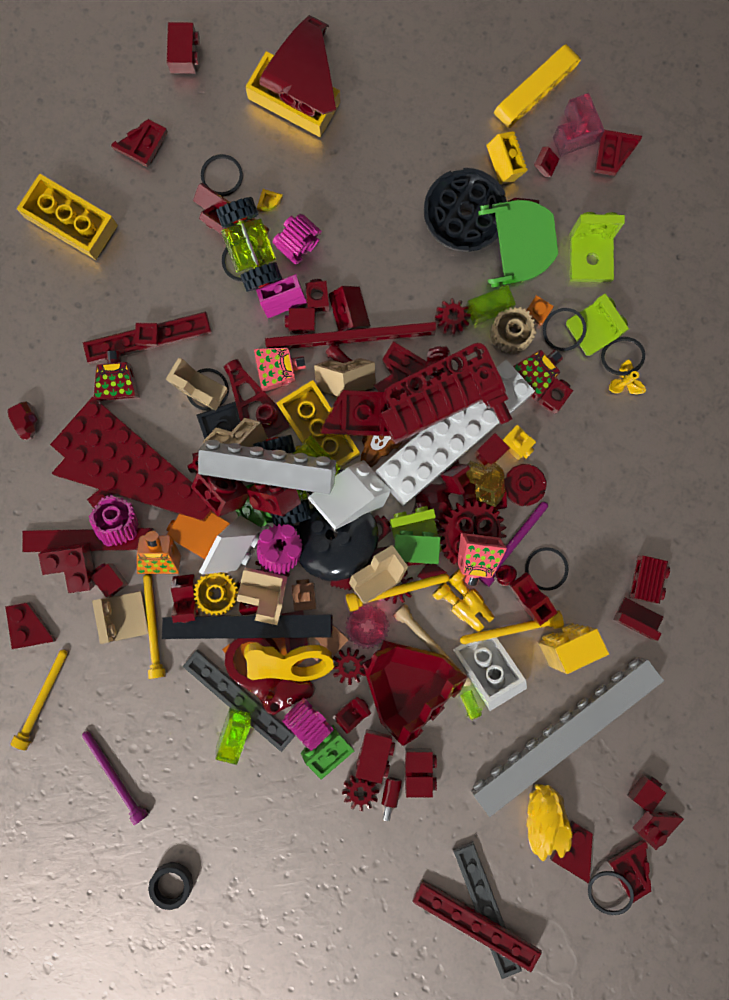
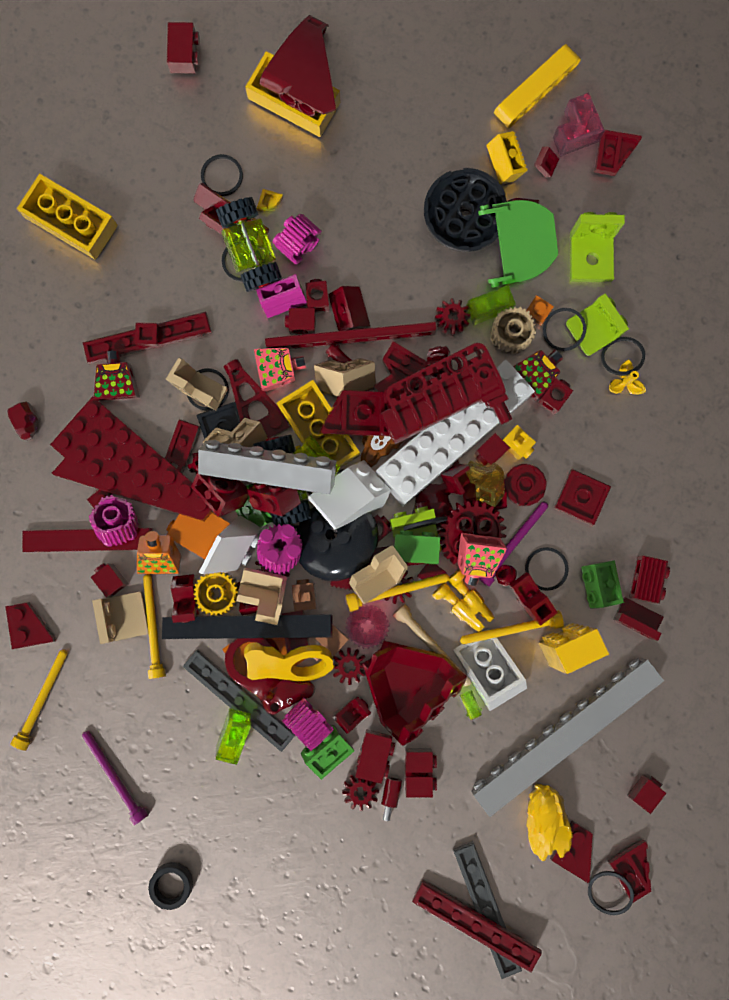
(72, 560): dark red brick -> none
(142, 142): dark red wing -> none
(182, 444): none -> dark red hinge
(266, 414): dark red plate -> none
(425, 523): none -> black piece
(582, 497): none -> dark red tile
(602, 584): none -> bright green bracket
(657, 827): dark red wing -> none

